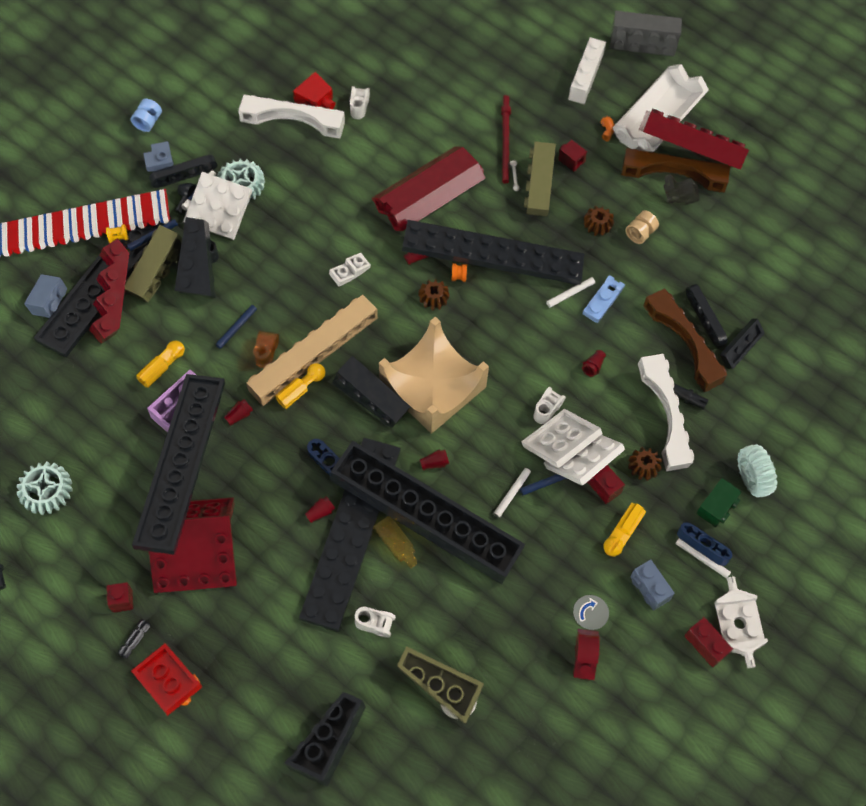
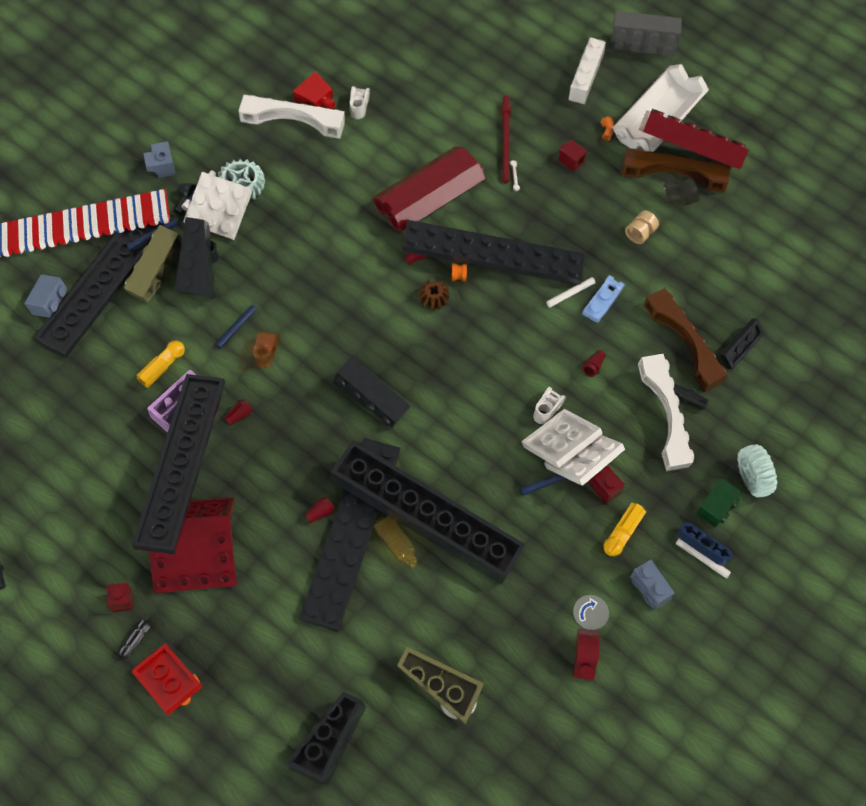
(36, 481): light aqua gear -> none
(112, 234): yellow bush -> none
(113, 282): dark red brick -> none
(146, 115): light blue wheel -> none
(164, 176): black beam -> none
(298, 386): yellow piece -> none
(312, 349): tan brick -> none
(326, 453): dark blue beam -> none
(351, 269): white slope -> none
(375, 622): white piece -> none
(434, 378): tan piece -> none
(435, 460): dark red cone -> none
(511, 493): white bar -> none
(540, 178): olive wedge -> none
(598, 220): reddish brown gear -> none
(649, 470): reddish brown gear -> none
(706, 315): black beam -> none
(708, 642): dark red brick -> none
(742, 606): white plate -> none

